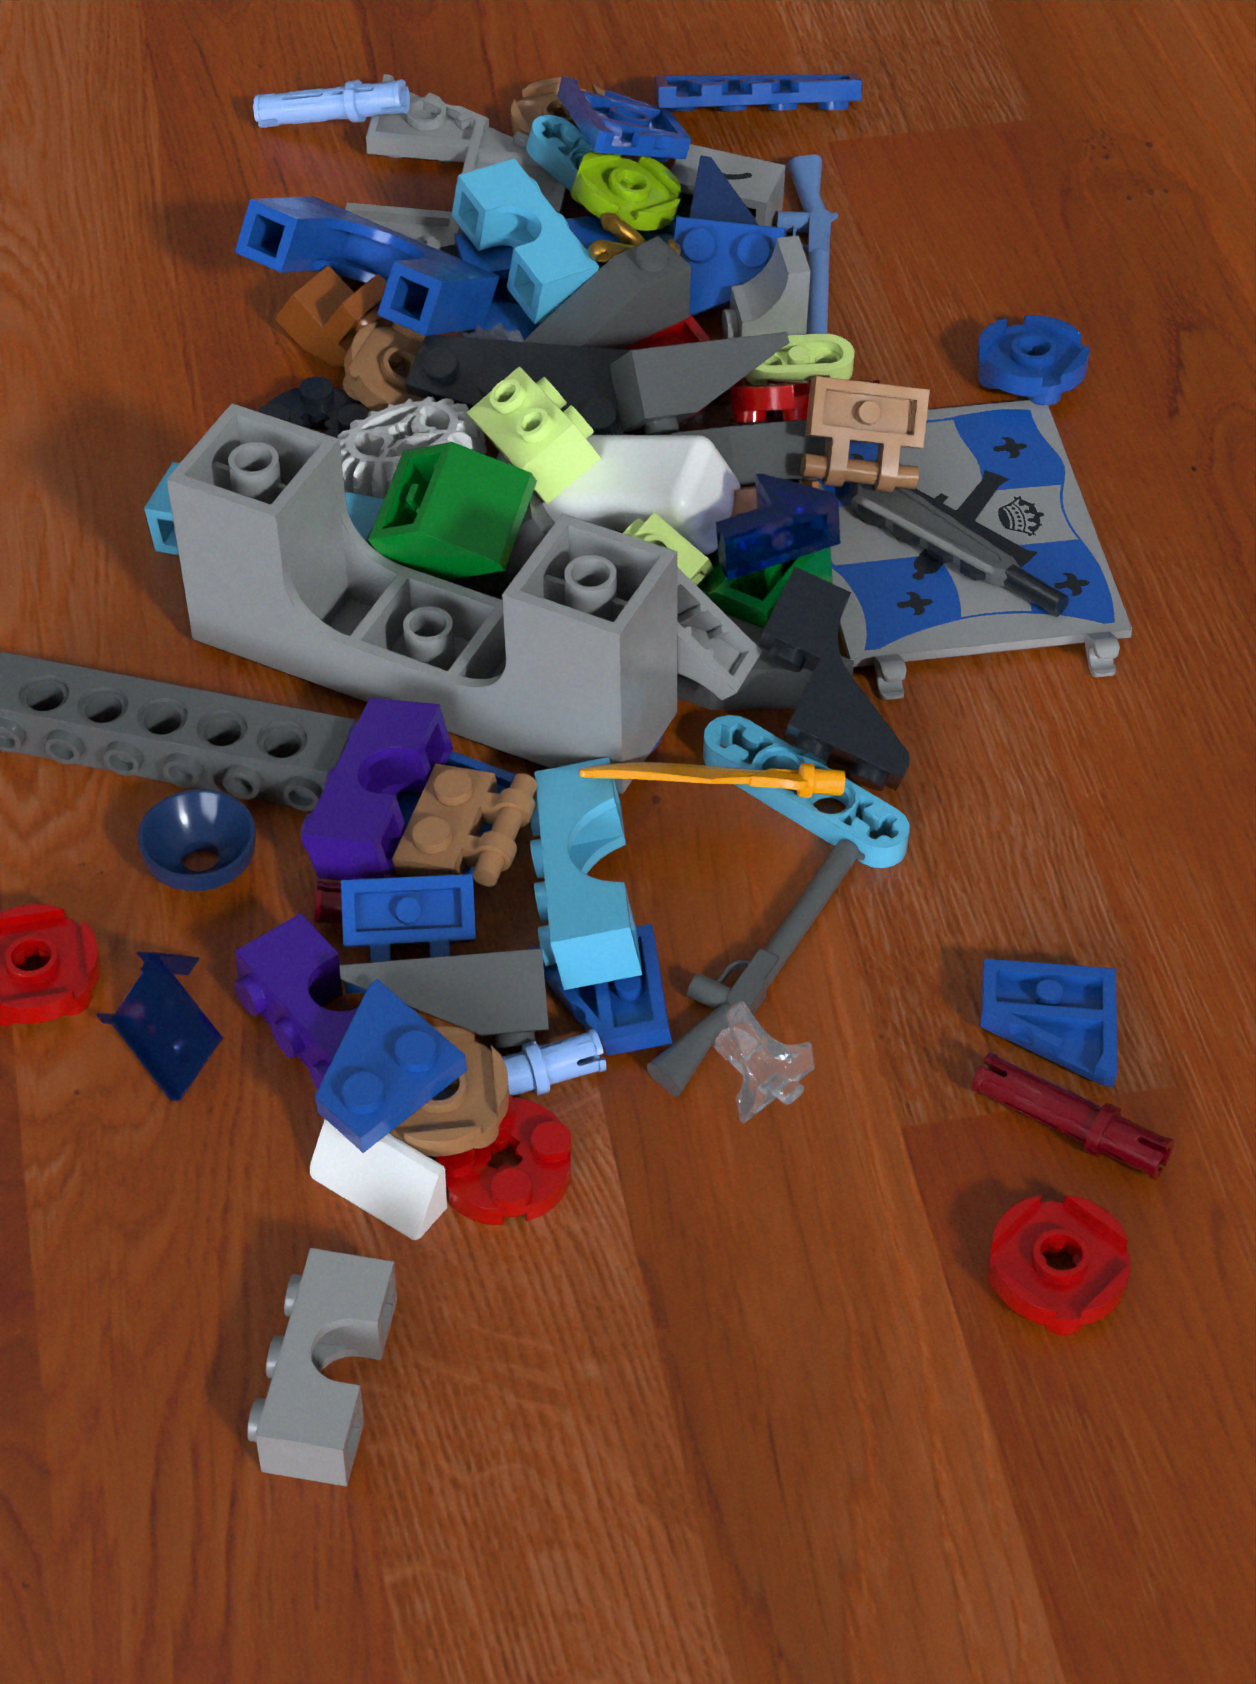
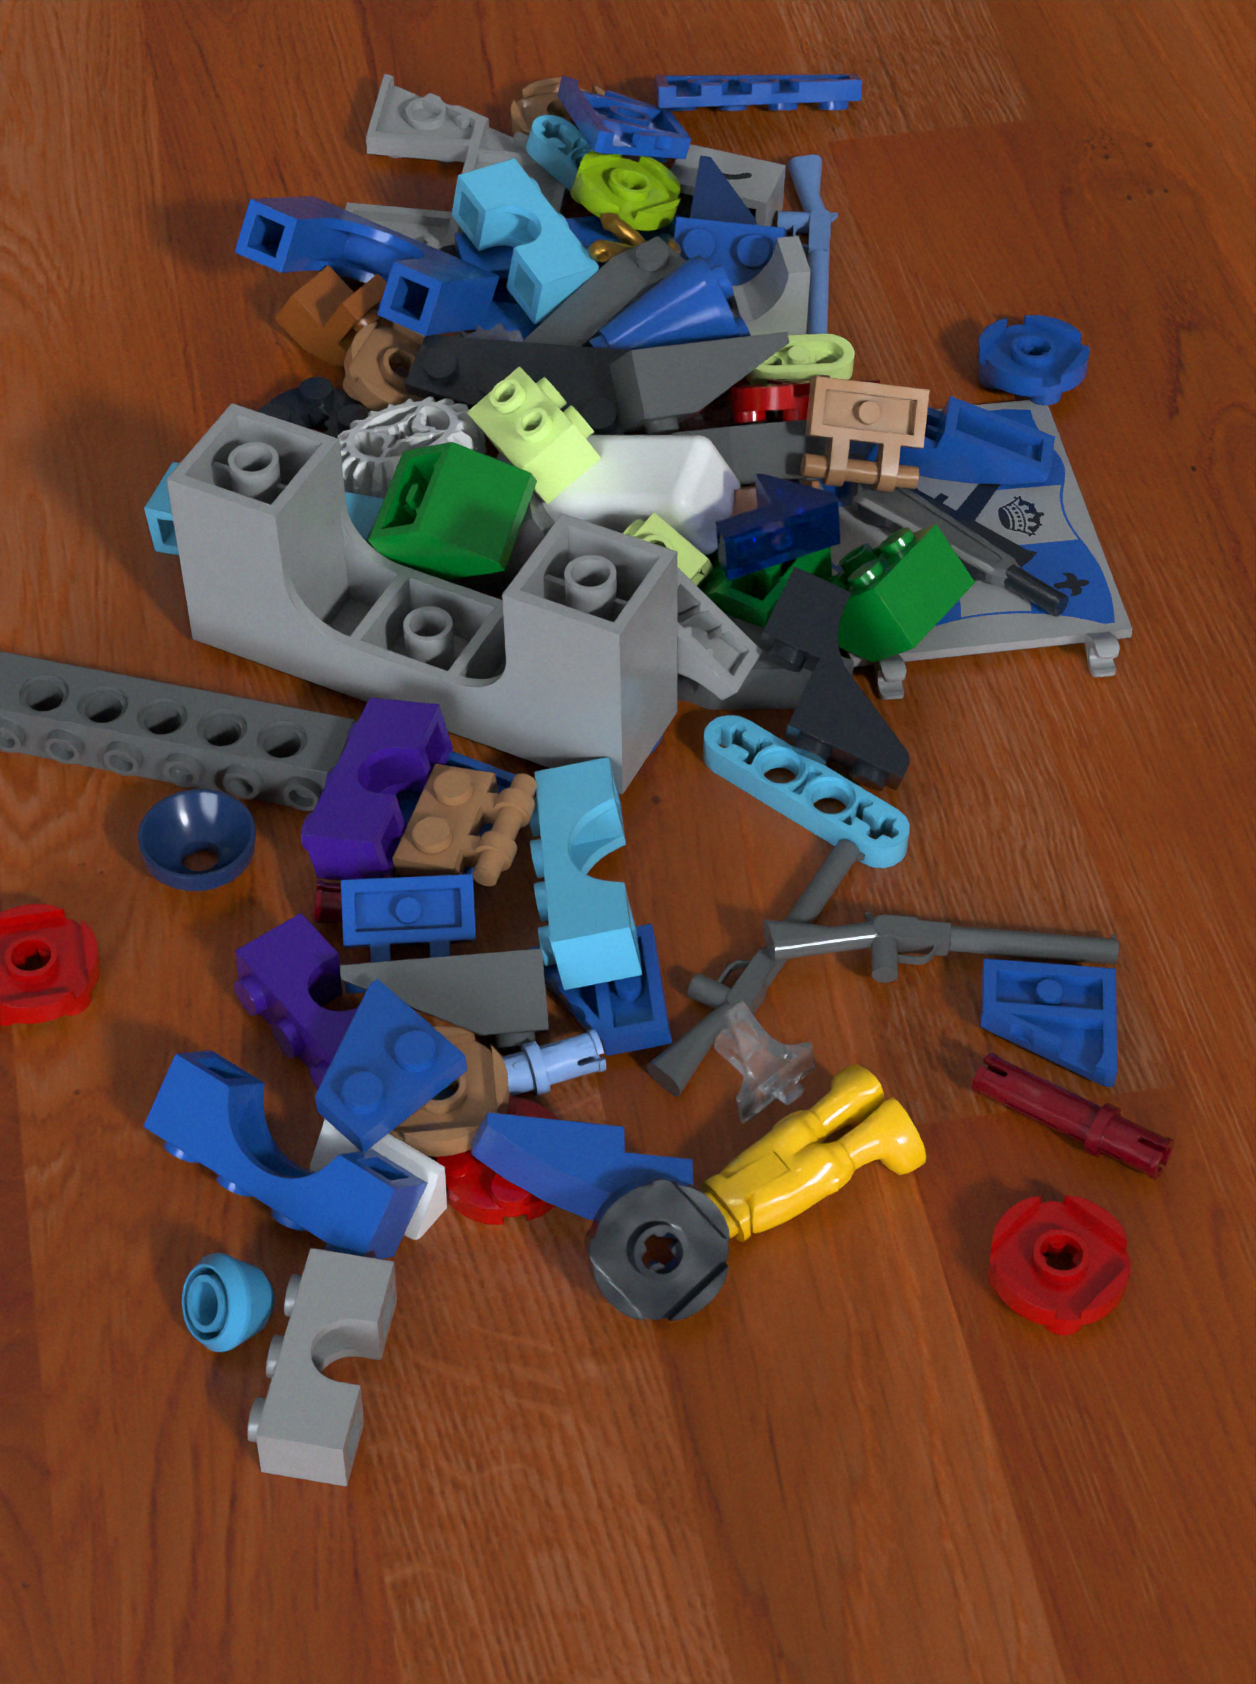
(165, 1024): clear blue piece -> none
(217, 1118): none -> blue arch
(226, 1301): none -> dark azure cone
(351, 102): light blue pin -> none
(568, 1160): none -> blue slope
(658, 1208): none -> black plate
(677, 310): none -> blue cone
(794, 1167): none -> yellow piece
(804, 780): light orange sword -> none
(898, 591): none -> green slope
(907, 934): none -> dark grey piece
(978, 447): none -> blue slope

